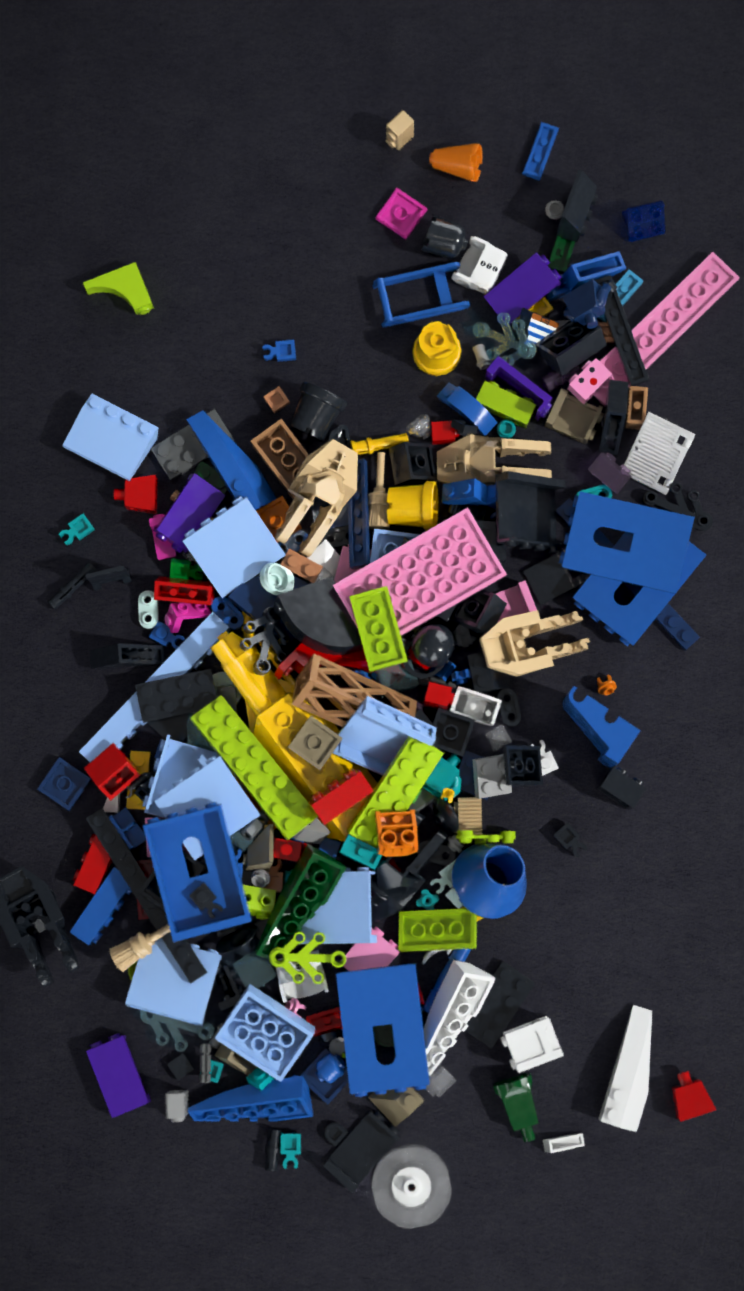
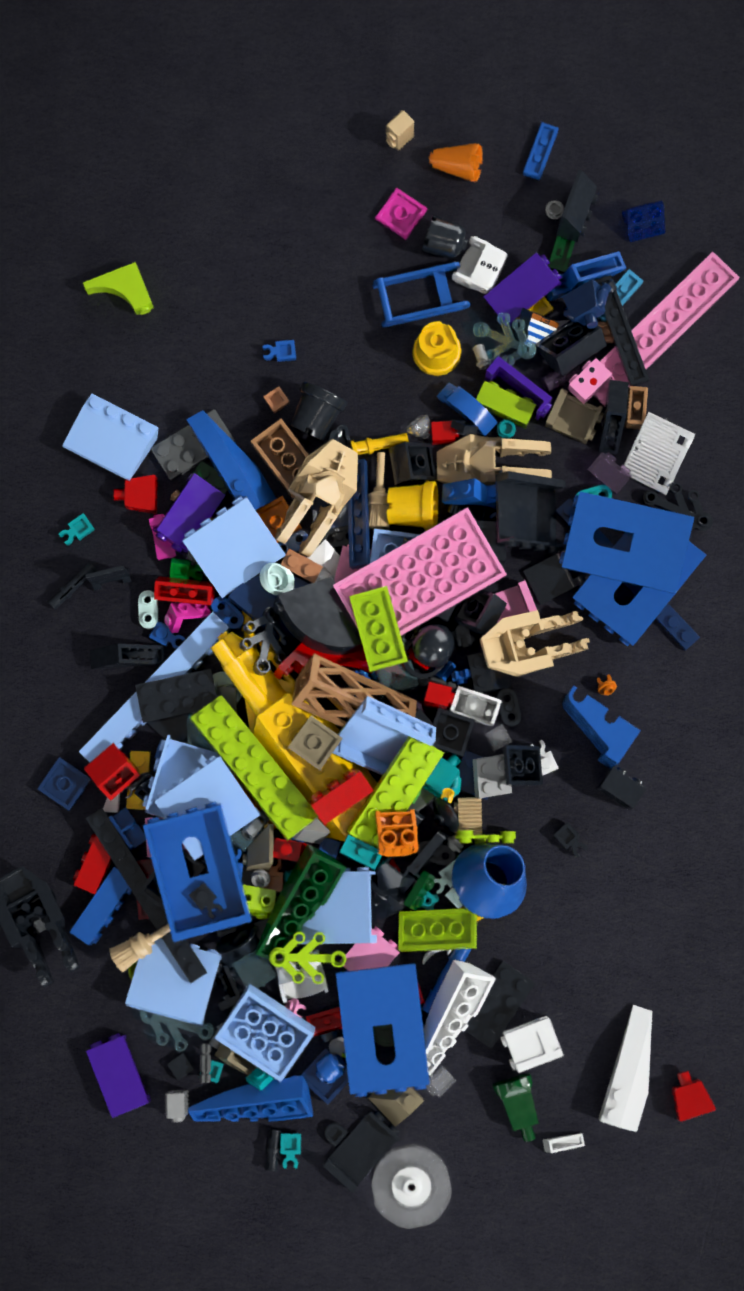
(416, 896): none -> dark green plate

